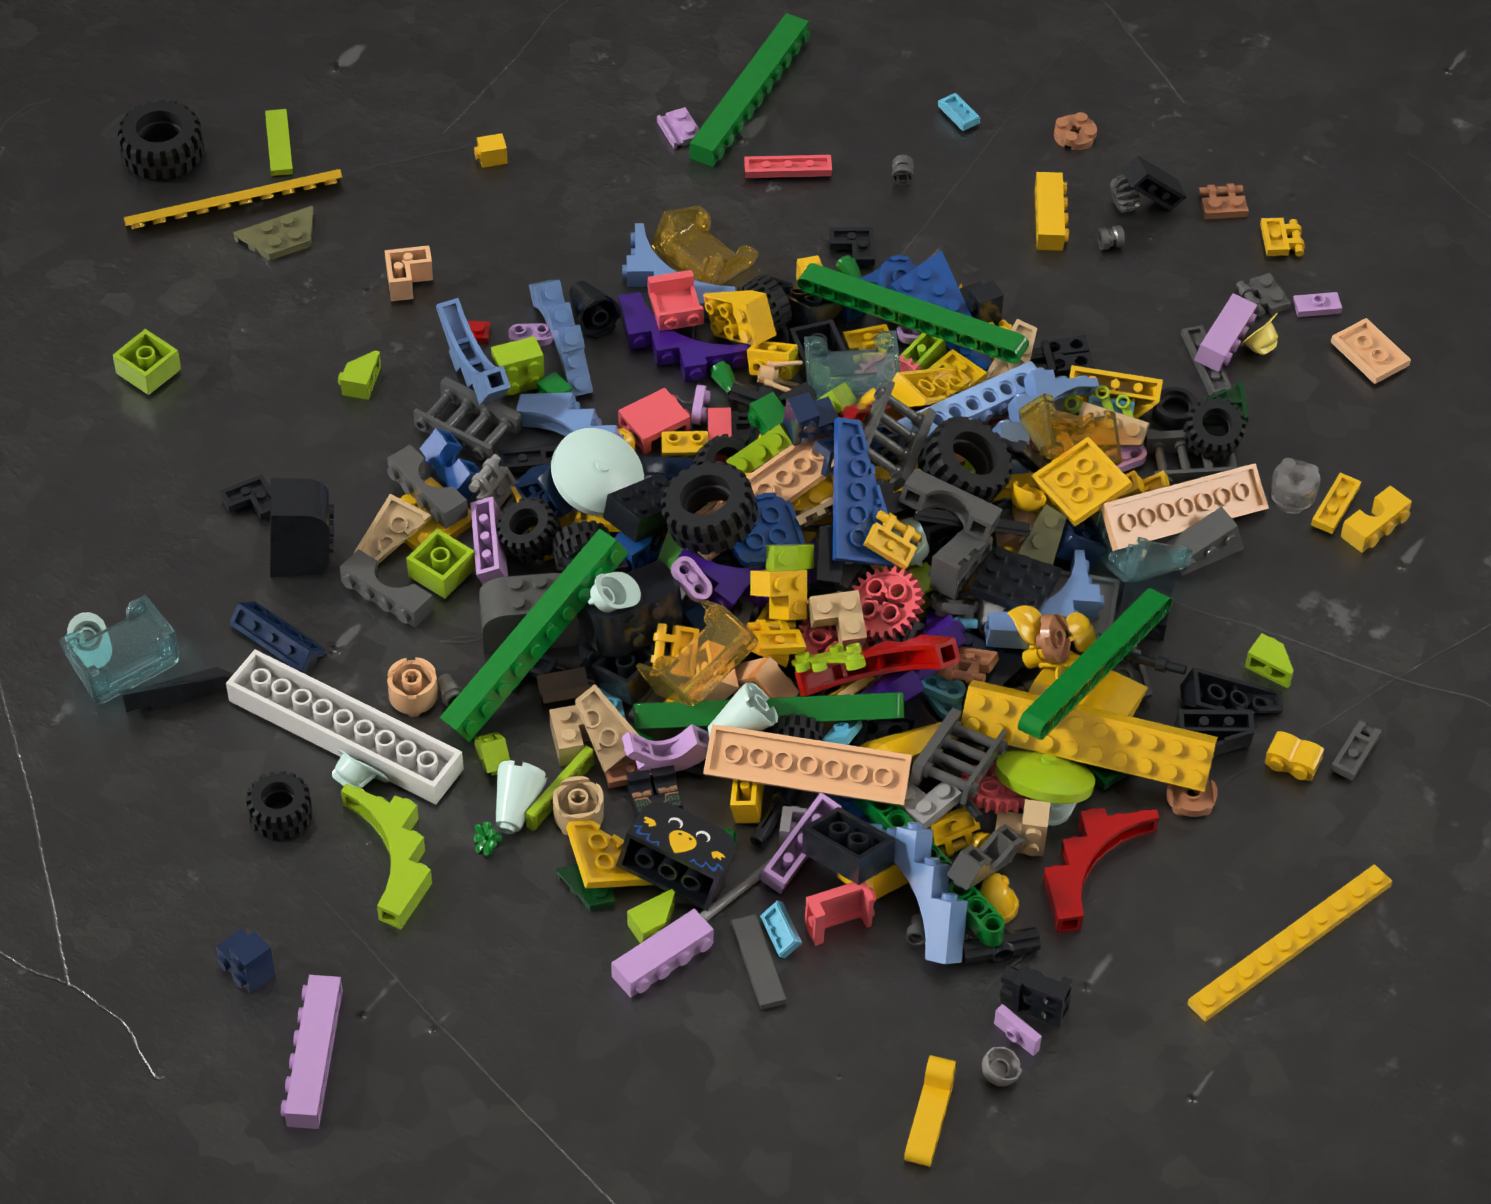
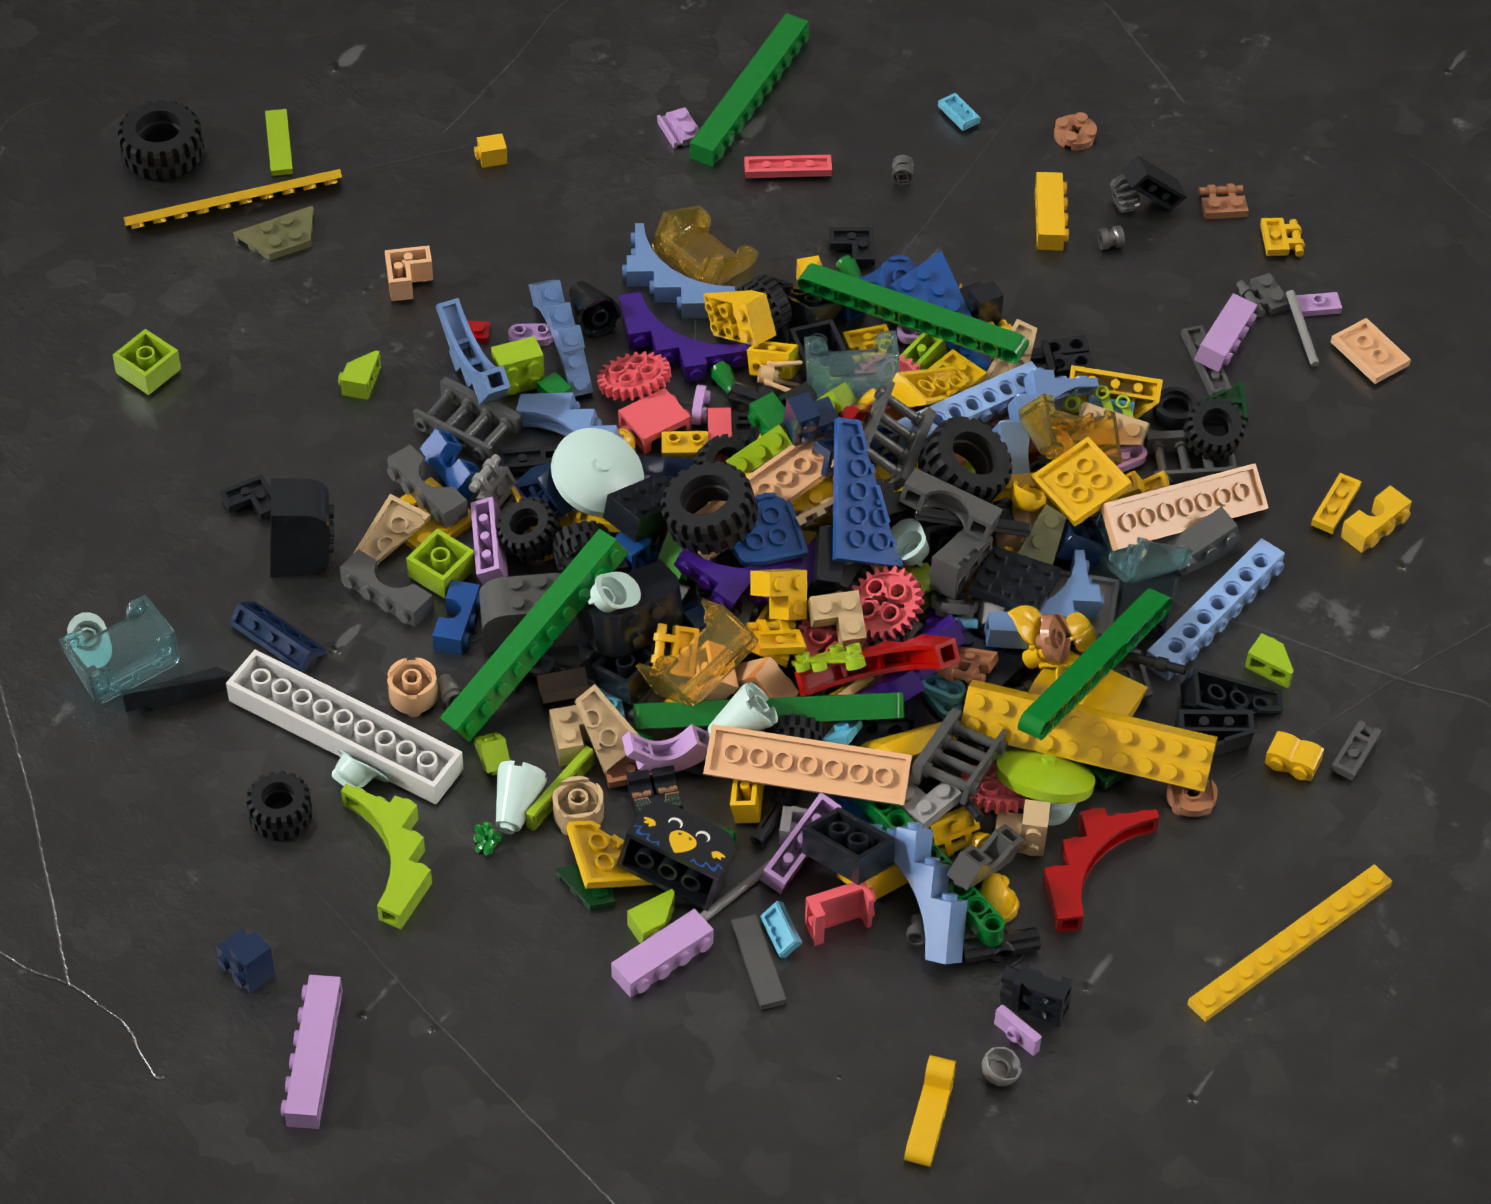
(454, 633): none -> blue arch
(634, 376): none -> coral gear
(675, 300): coral panel -> none
(693, 578): lavender plate -> none
(789, 557): lime slope -> none
(890, 545): yellow plate -> none
(1025, 455): black plate -> none
(1218, 606): none -> light blue brick
(1263, 339): light yellow piece -> none
(1294, 485): clear brick -> none
(1302, 328): none -> light grey bar

